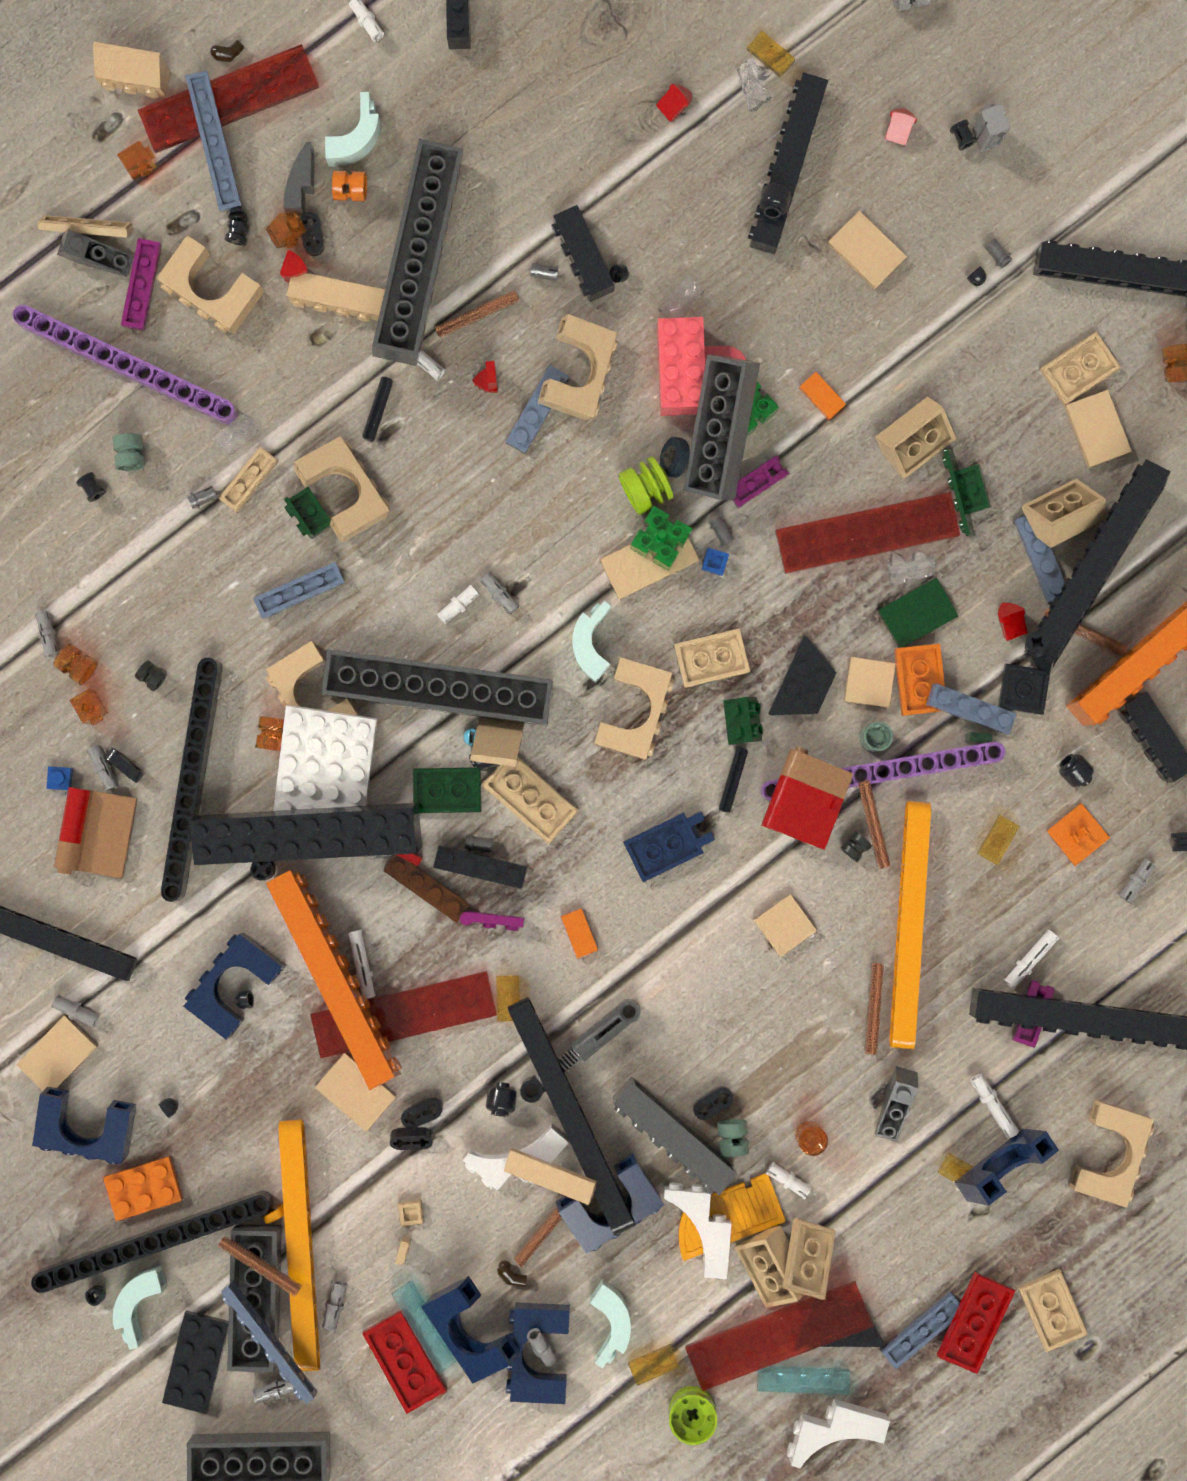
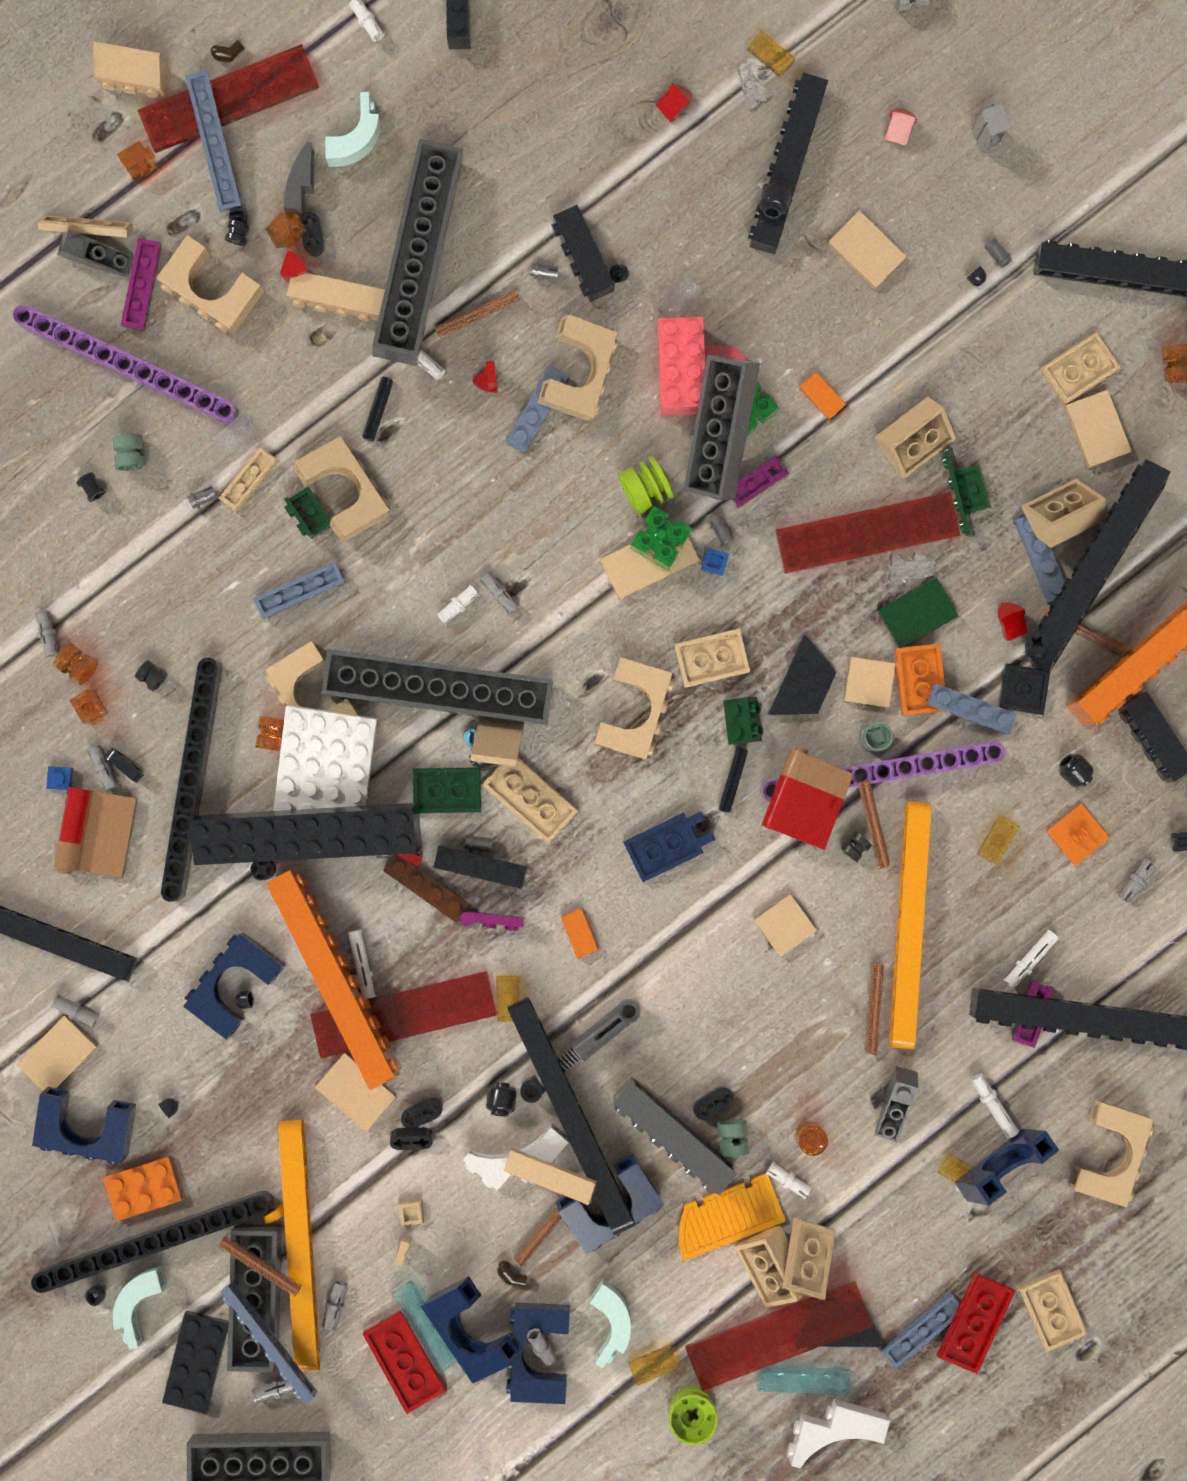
(357, 186): orange wheel -> none
(587, 658): light aqua arch -> none
(675, 456): black wheel -> none
(714, 1230): white arch -> none
(963, 134): black bush -> none
(978, 737): clear green tile -> none

